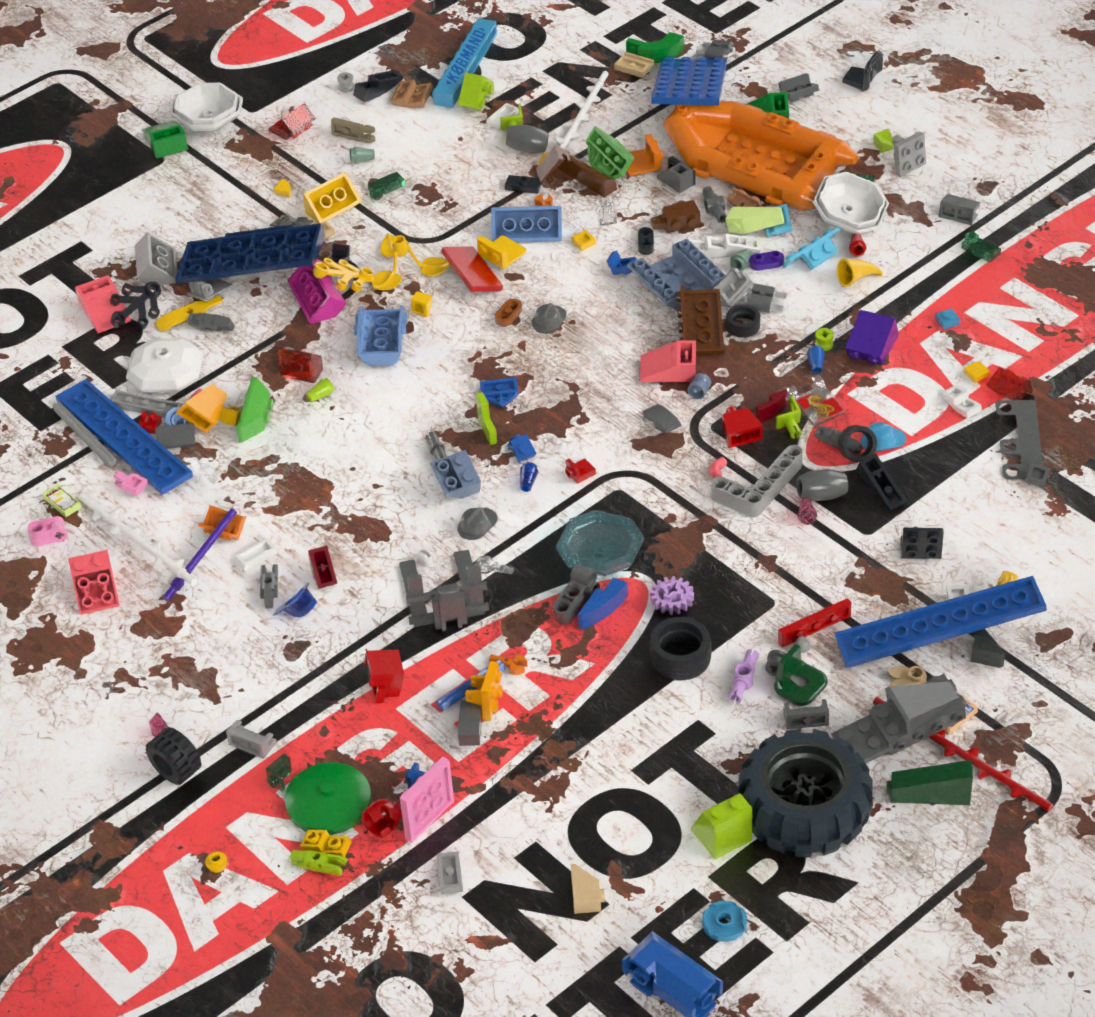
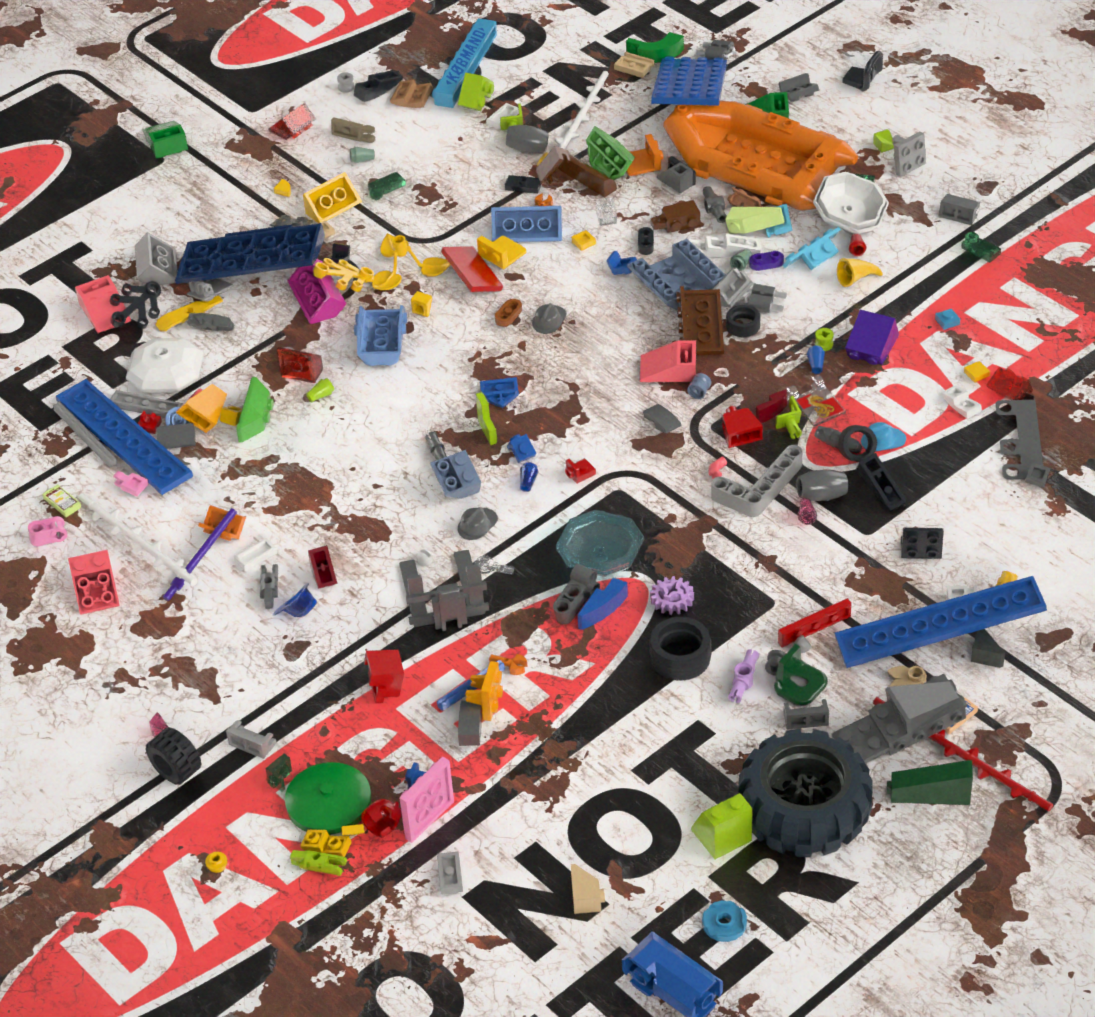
(206, 106): white rock -> none
(353, 830): none -> yellow tile

